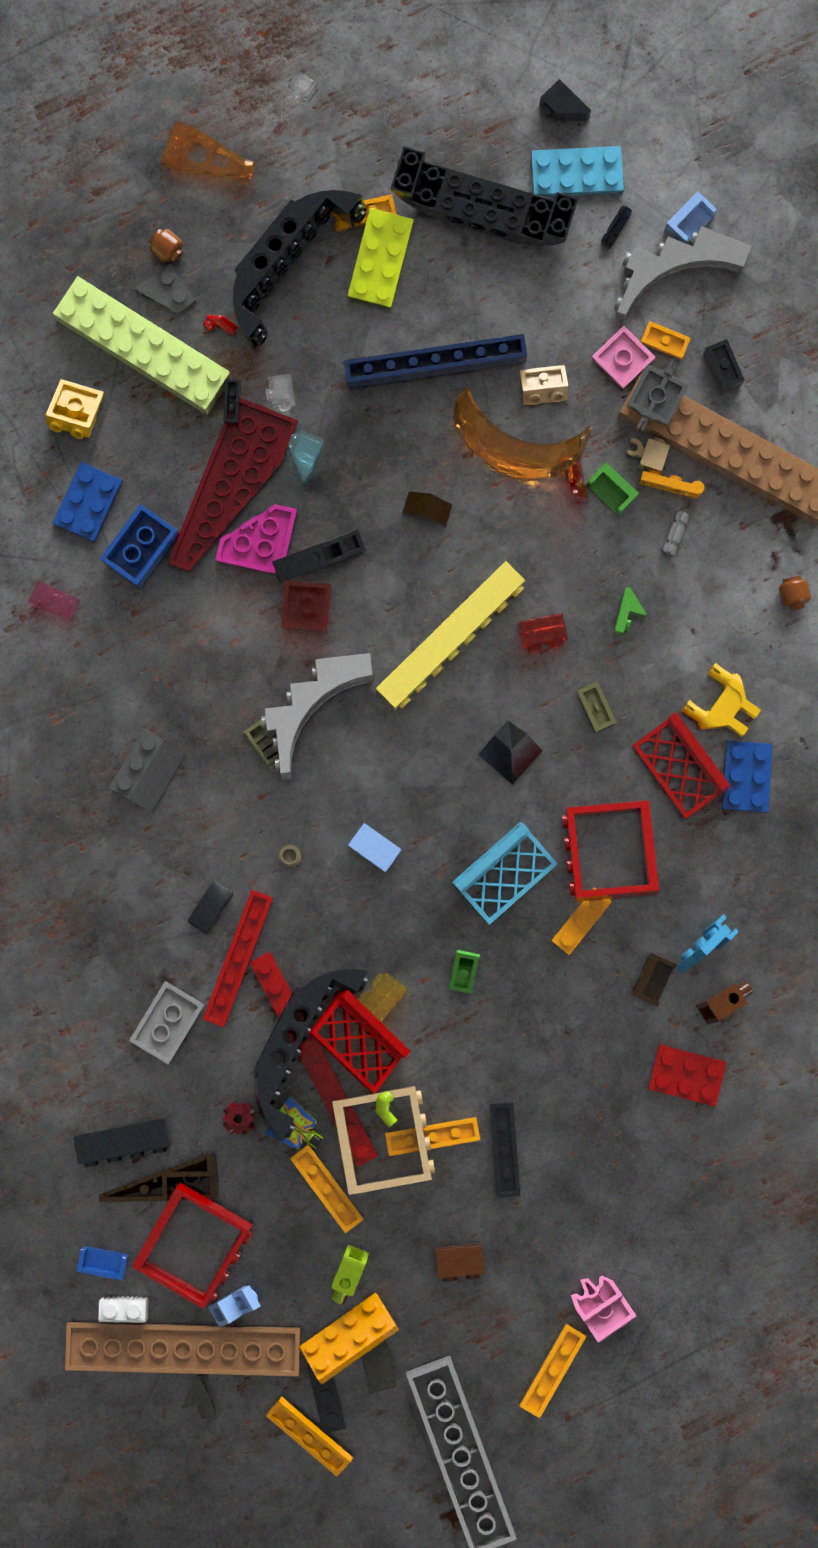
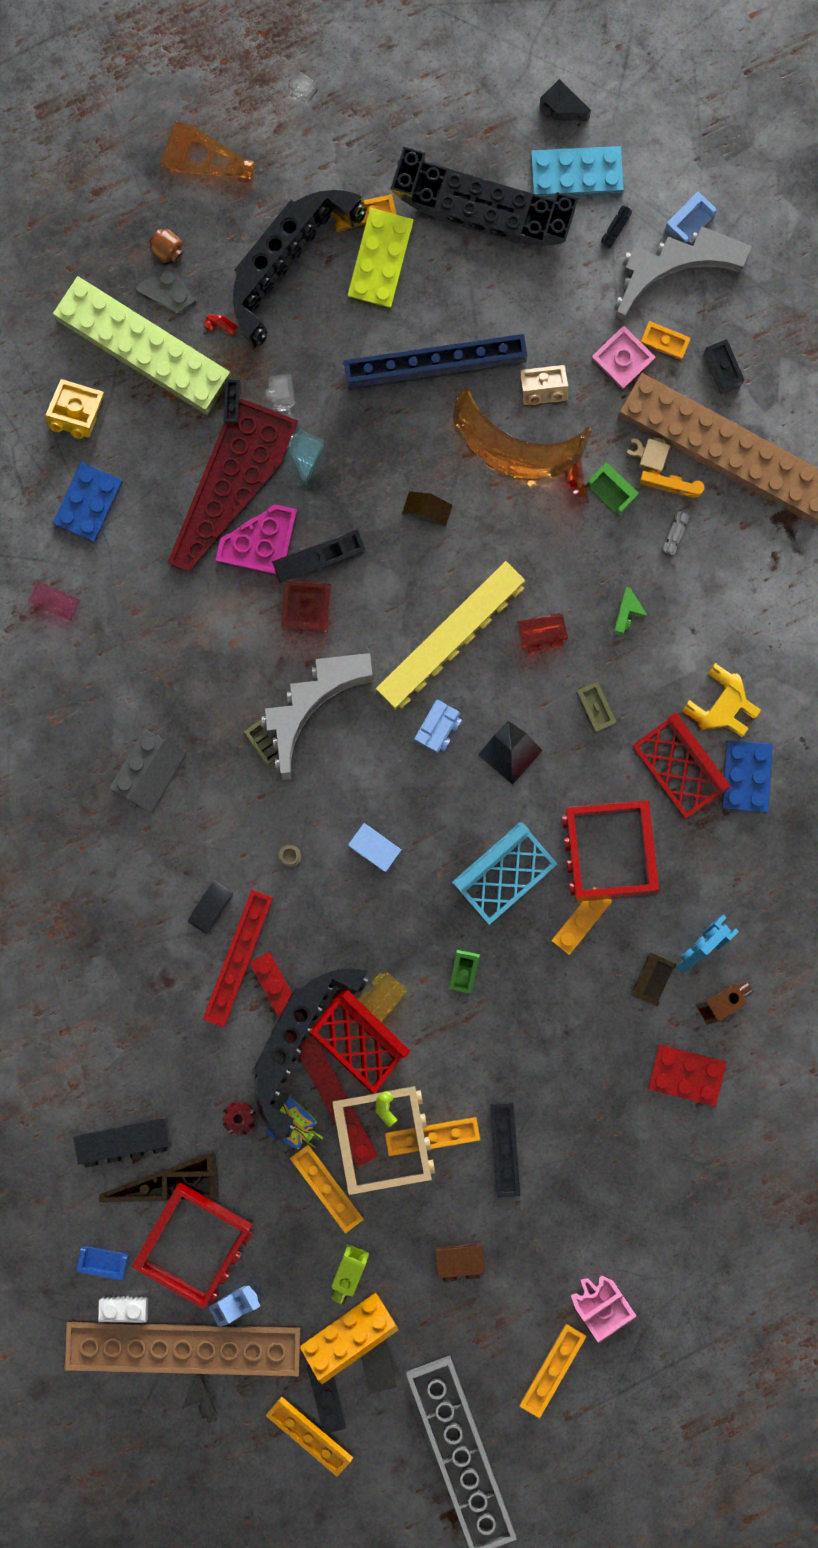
(139, 546): blue brick -> none
(167, 1022): light grey plate -> none
(438, 726): none -> light blue brick
(657, 395): dark grey plate -> none
(794, 593): dark orange head -> none

